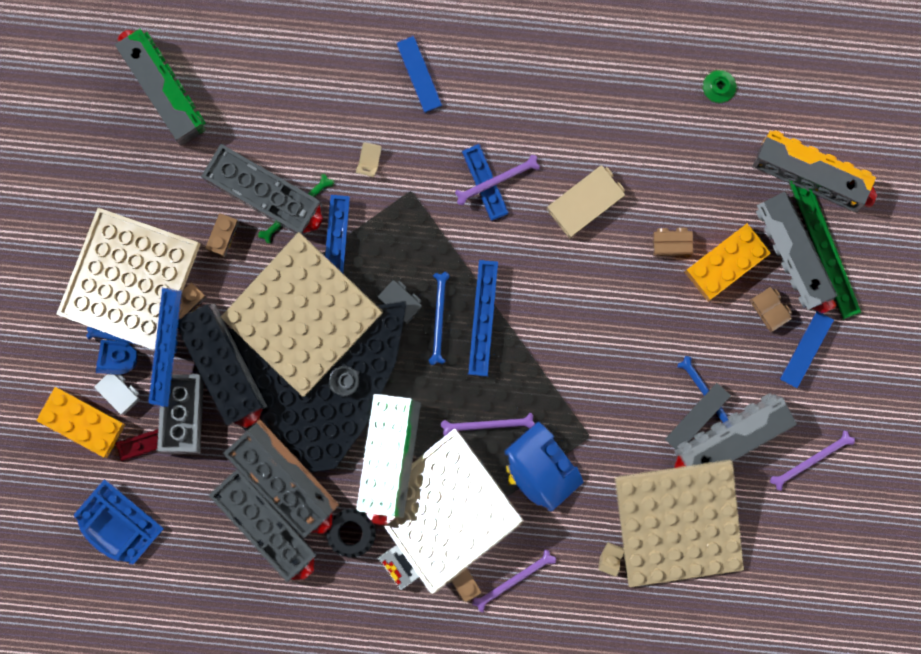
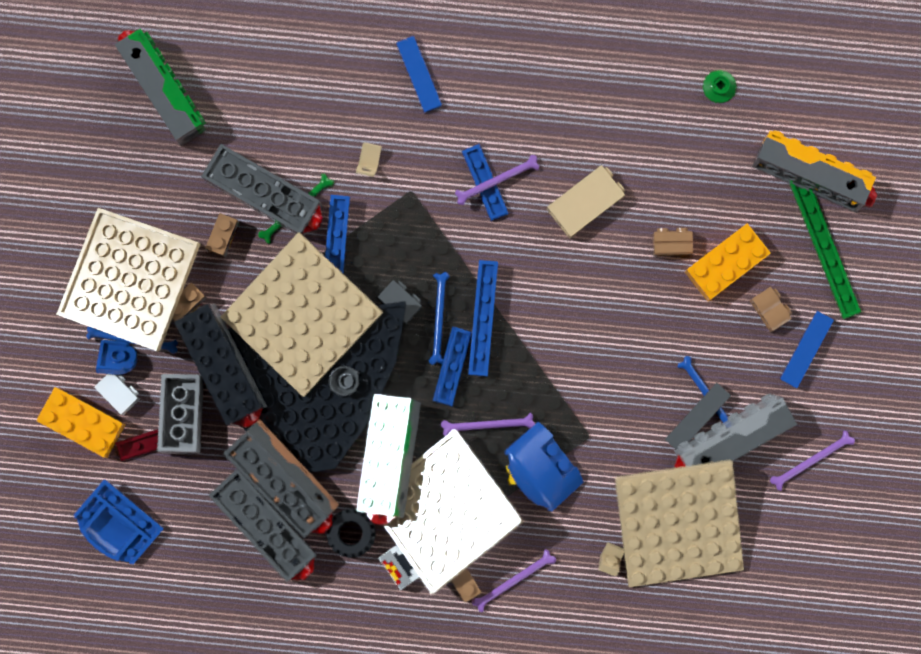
(165, 347): blue plate -> none
(452, 366): none -> blue tile
(797, 252): dark grey piece -> none

